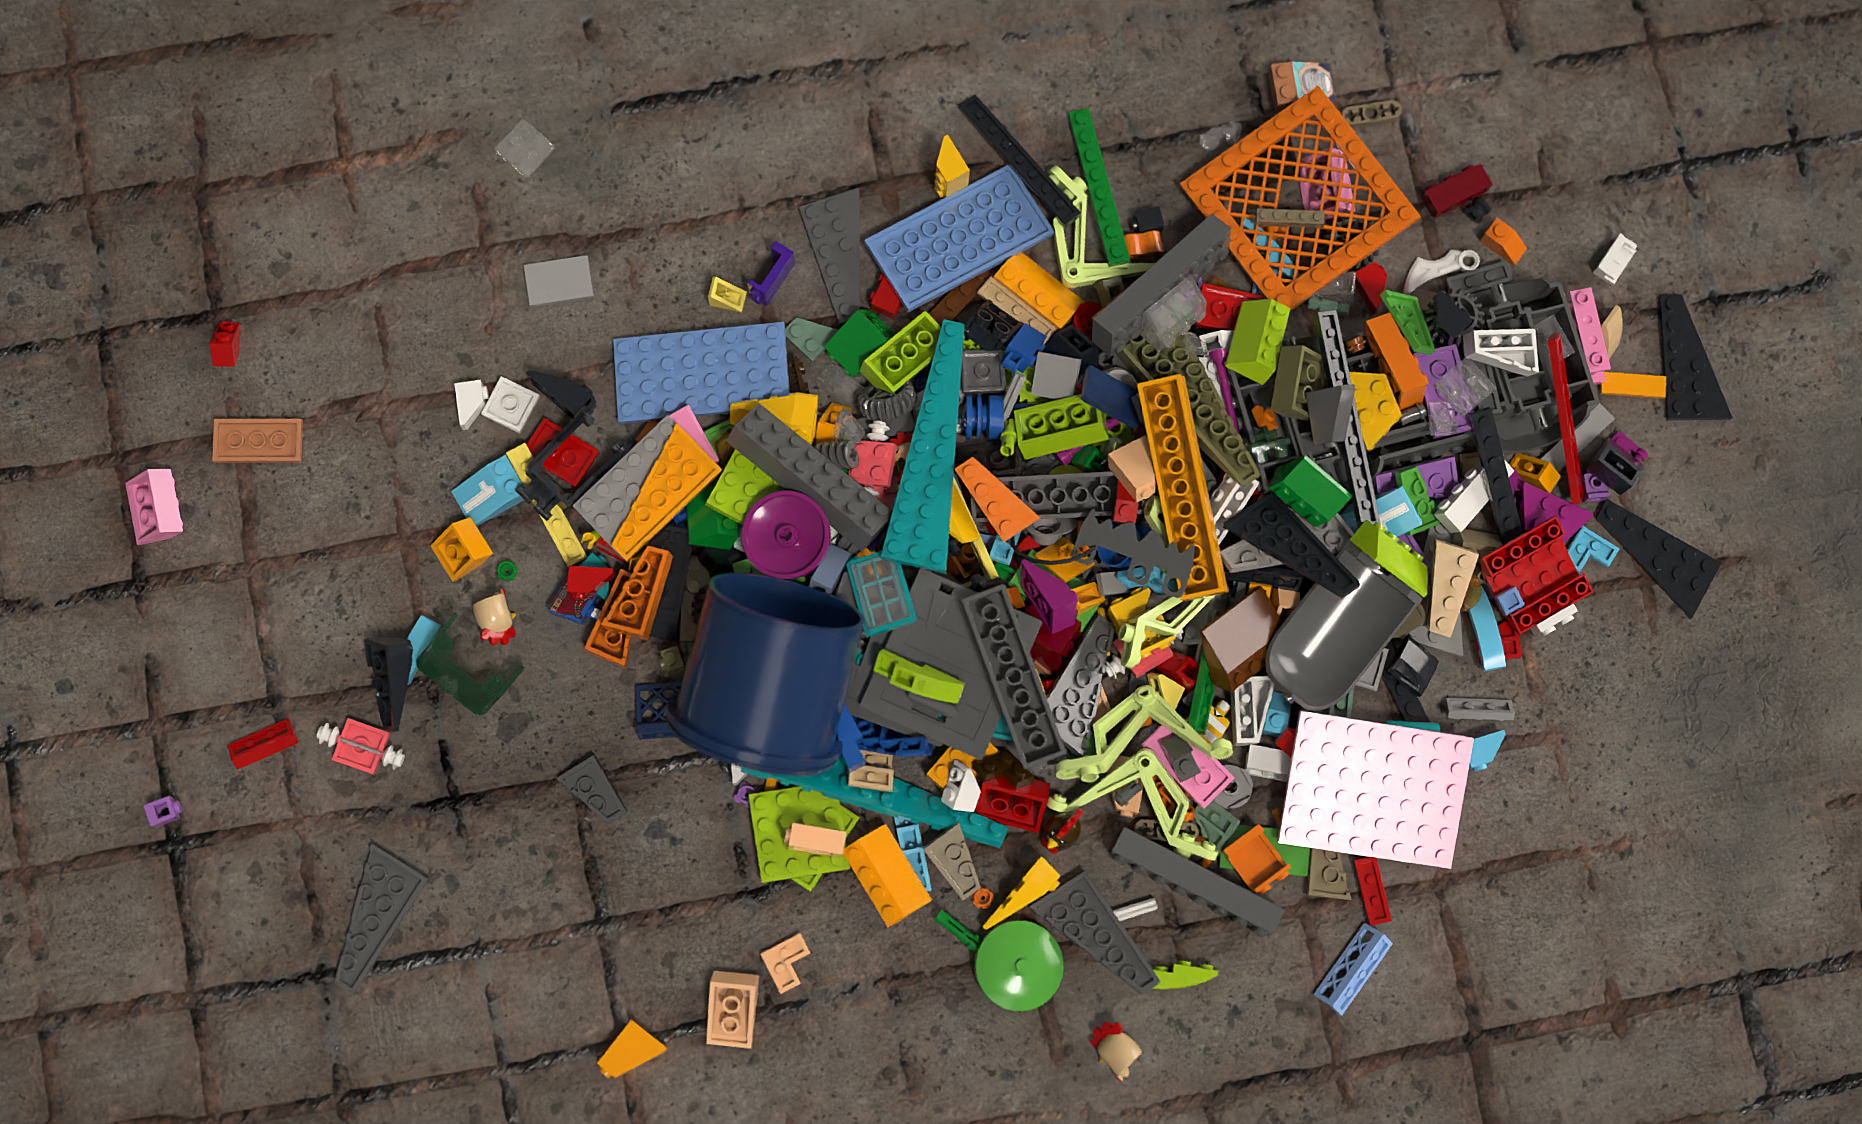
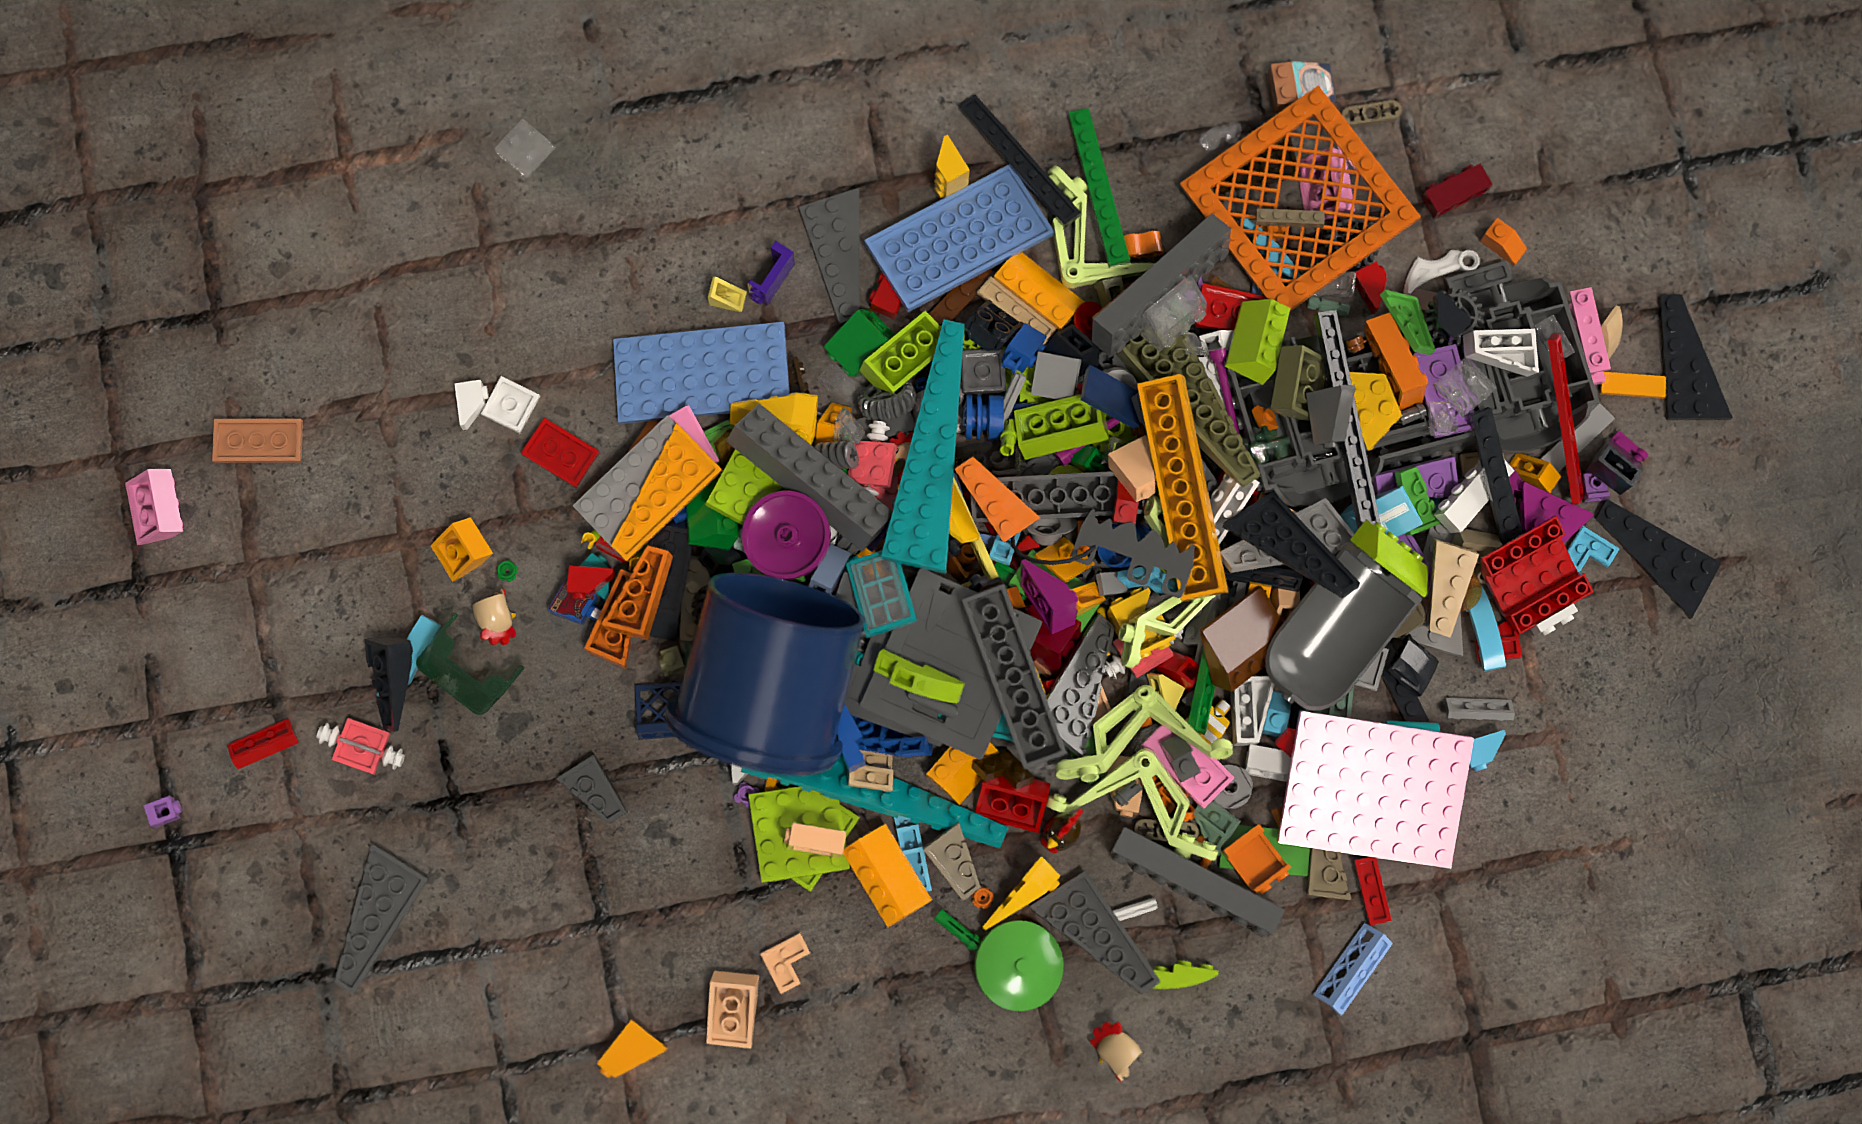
(225, 344): red slope -> none
(489, 491): medium azure slope -> none
(545, 491): black piece -> none
(558, 281): light grey tile -> none
(558, 524): light yellow tile -> none
(562, 392): black slope -> none
(809, 337): sand green wing -> none
(961, 789): white slope -> none
(1147, 220): black brick -> none
(1309, 490): green slope -> none
(1477, 210): black wheel -> none
(1509, 600): medium blue tile -> none
(1615, 259): white hinge -> none

